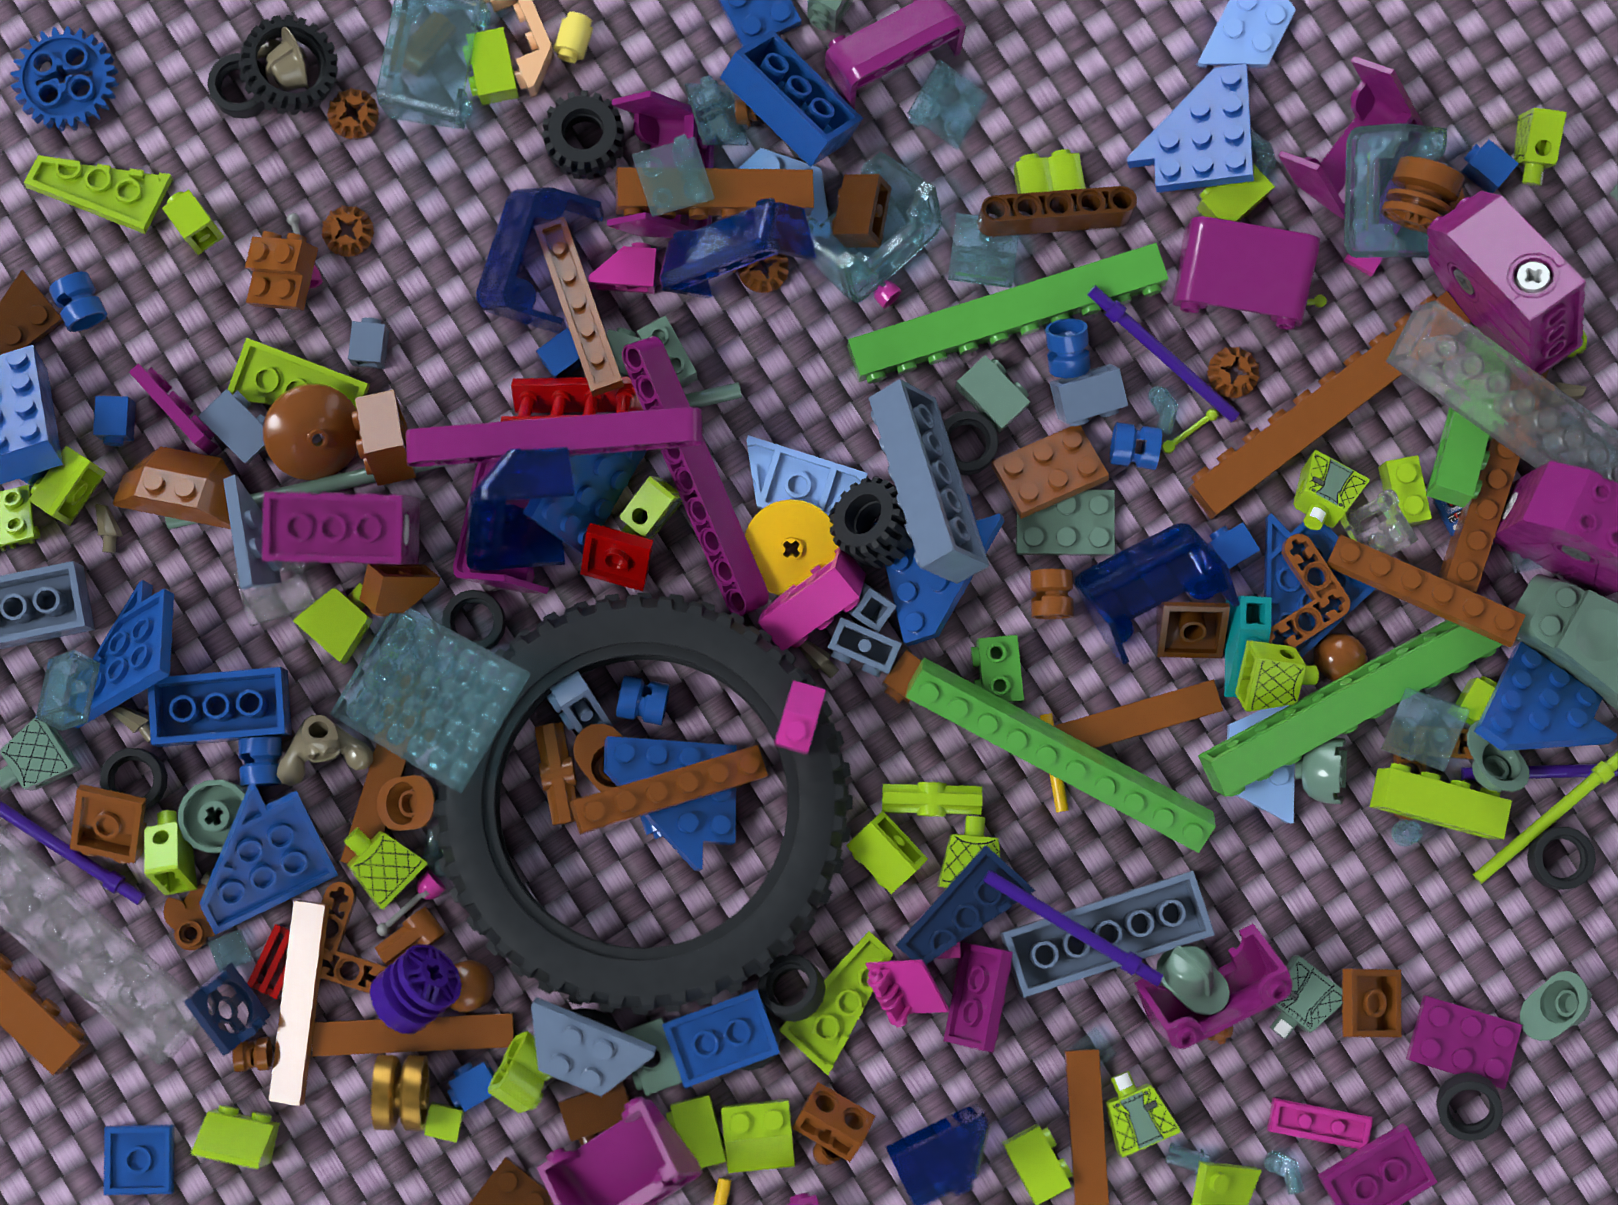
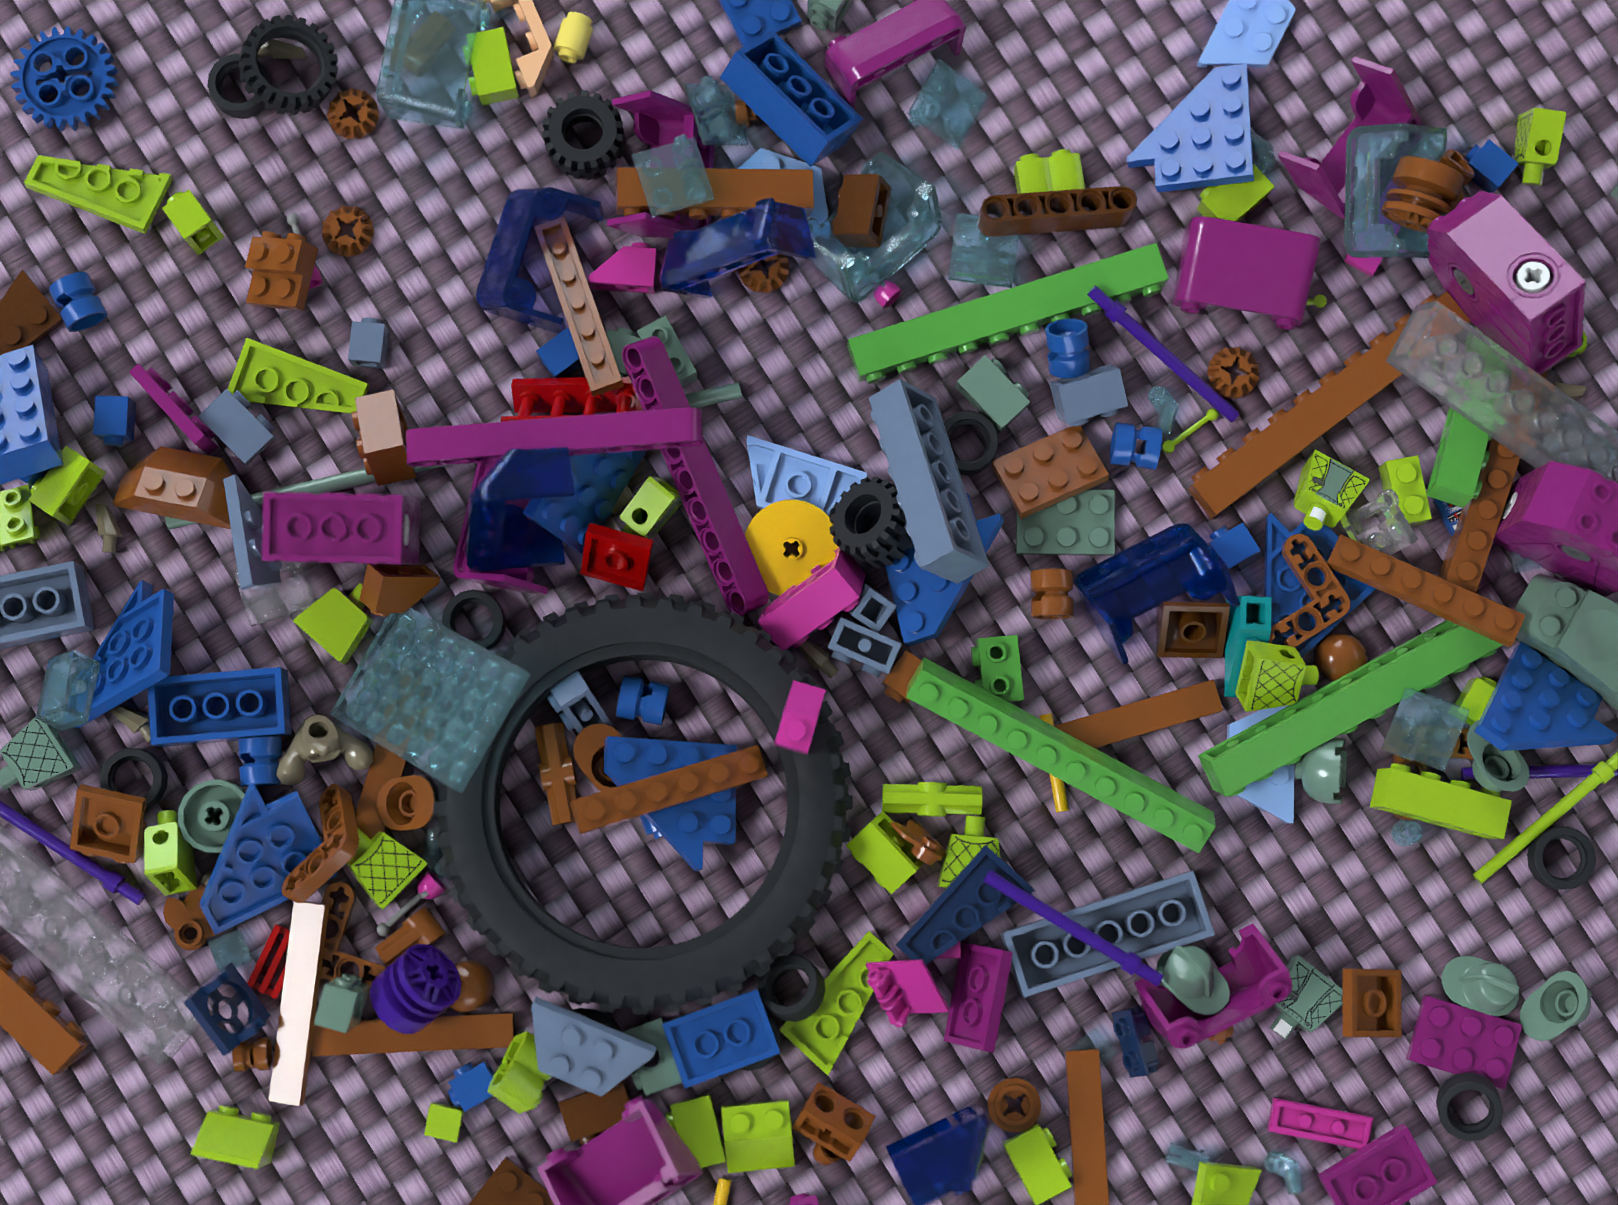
(139, 1159): blue tile -> none
(286, 64): dark tan piece -> none
(301, 415): dark orange dish -> none
(339, 846): none -> dark orange beam
(342, 1003): none -> sand green brick
(400, 1092): pearl gold wheel -> none
(924, 846): none -> dark orange plate
(1030, 1105): none -> dark orange gear
(1137, 1116): torso -> none
(1138, 1057): none -> dark blue hinge
(1456, 161): none -> dark orange tile
(1480, 985): none -> sand green piece

